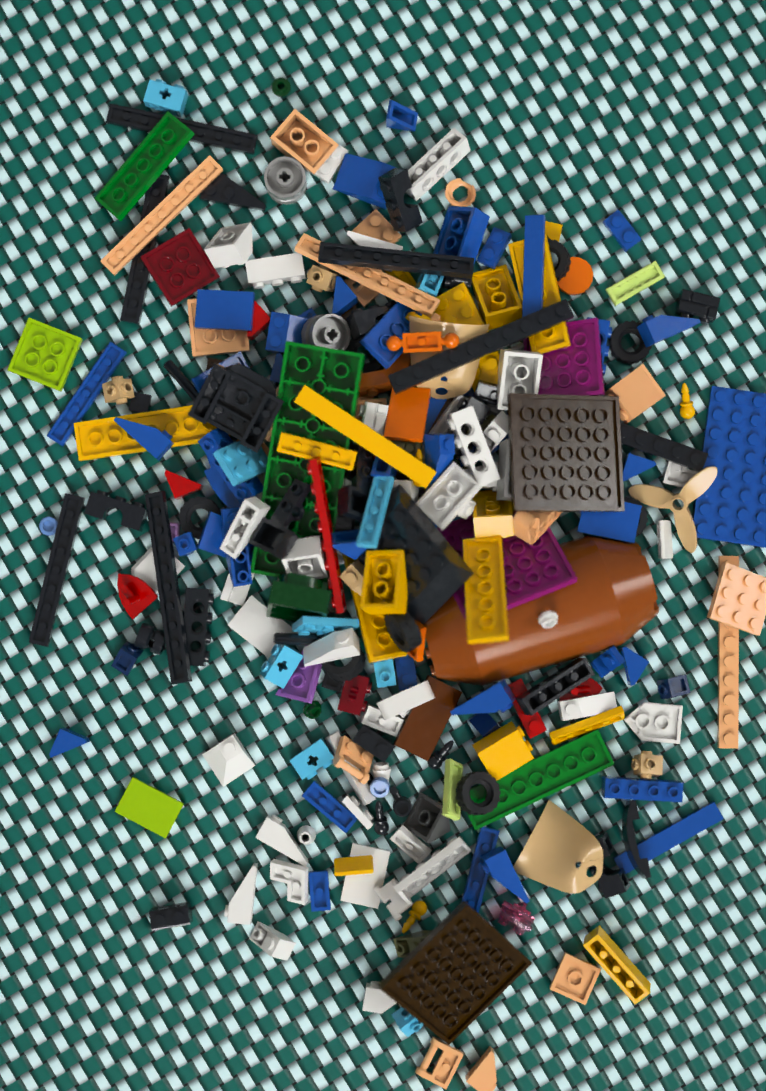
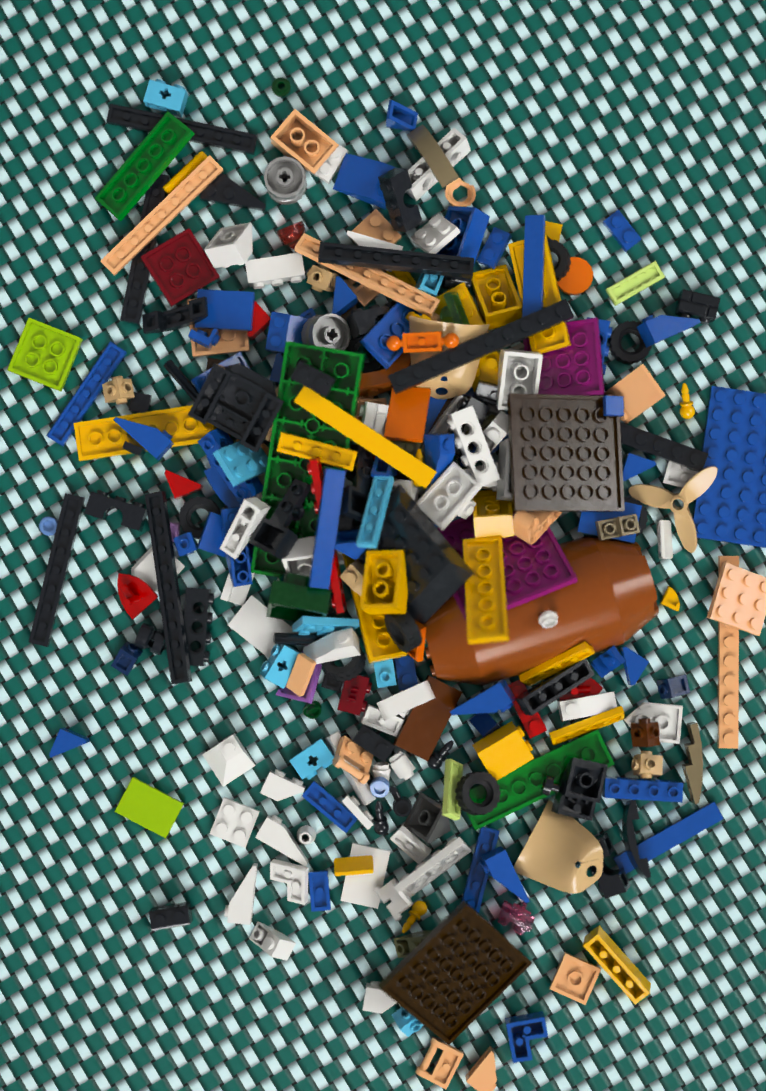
(133, 449): none -> black tile
(175, 318): none -> black slope
(184, 172): none -> yellow axle
(201, 337): none -> blue bracket
(234, 822): none -> white plate
(280, 787): none -> white slope
(291, 234): none -> clear red helmet
(301, 674): none -> light nougat tile
(313, 378): none -> black brick
(326, 528): none -> blue tile
(402, 765): none -> white brick
(433, 155): none -> dark tan slope
(435, 234): none -> white plate
(454, 310): none -> clear green tile
(521, 1030): none -> blue brick
(549, 785): none -> black tile
(556, 664): none -> yellow tile
(580, 789): none -> black slope
(613, 406): none -> tile
(617, 527): none -> dark tan slope
(645, 733): none -> reddish brown brick
(670, 599): none -> yellow tile
(694, 769): none -> dark tan slope

